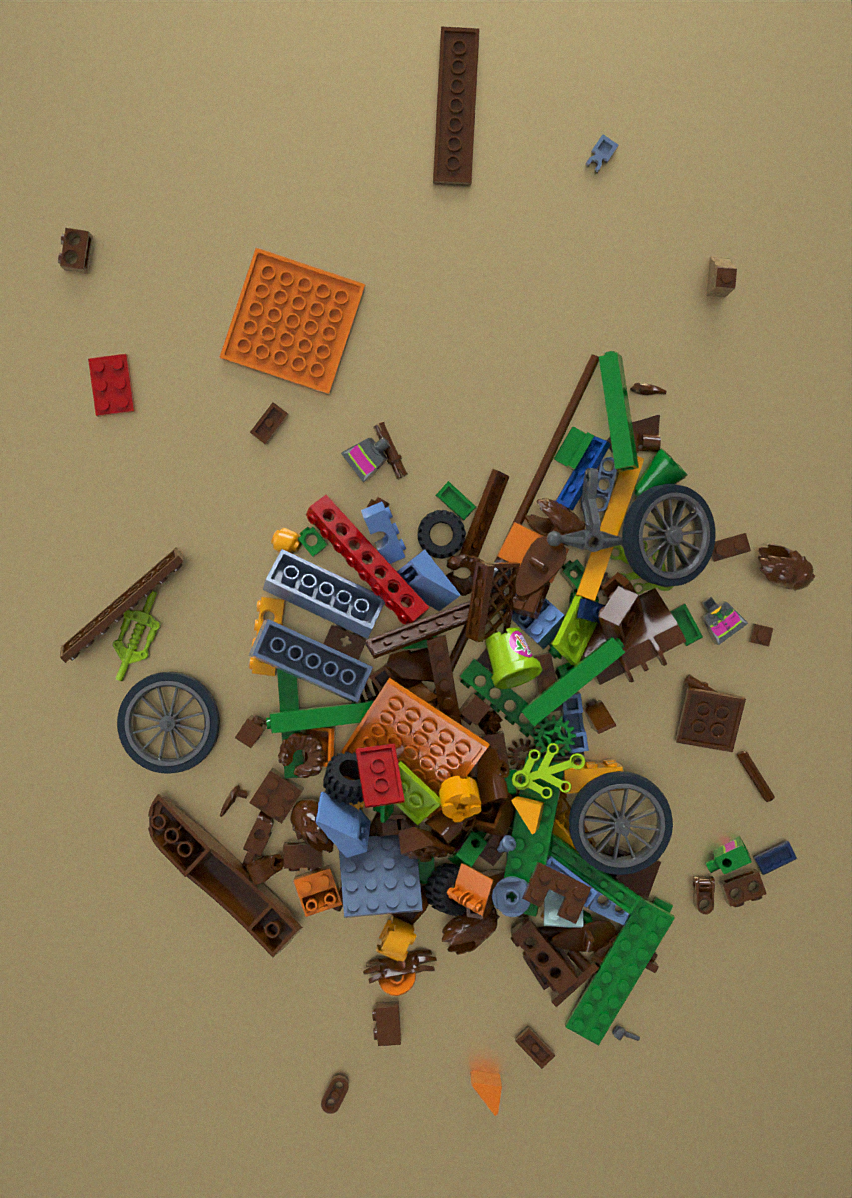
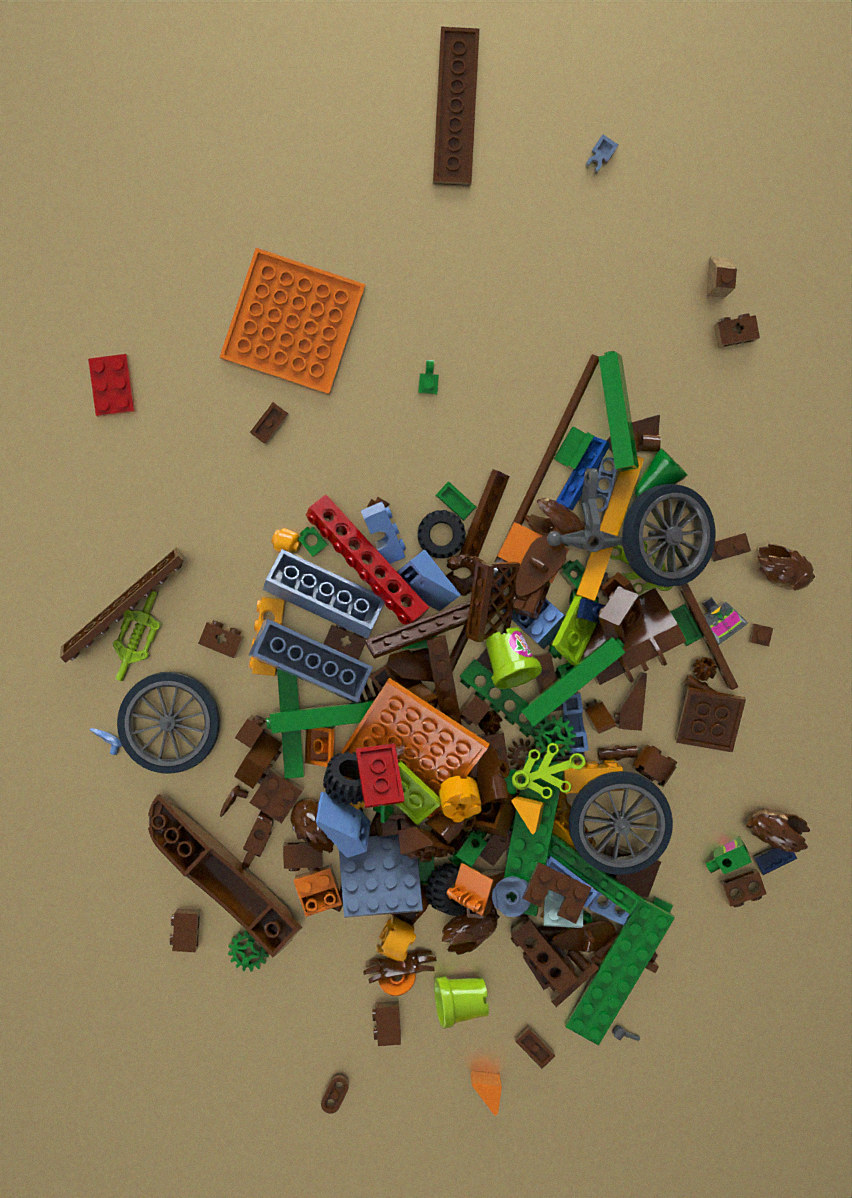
(81, 250): reddish brown brick -> none
(109, 738): none -> medium blue bar
(186, 930): none -> reddish brown brick
(229, 647): none -> reddish brown brick
(241, 948): none -> green gear
(258, 760): none -> reddish brown brick
(265, 867): reddish brown piece -> none
(314, 750): reddish brown piece -> none
(367, 457): dark grey torso -> none
(391, 452): reddish brown pin -> none
(428, 382): none -> green plate
(460, 1000): none -> lime piece
(507, 844): sand blue hair -> none
(617, 753): none -> reddish brown pin
(632, 707): none -> reddish brown slope
(647, 389): reddish brown bar -> none
(654, 765): none -> reddish brown brick
(704, 669): none -> reddish brown gear
(704, 890): reddish brown piece -> none
(708, 637): none -> reddish brown tile
(727, 337): none -> reddish brown brick
(756, 776): reddish brown axle -> none
(779, 829): none -> reddish brown head

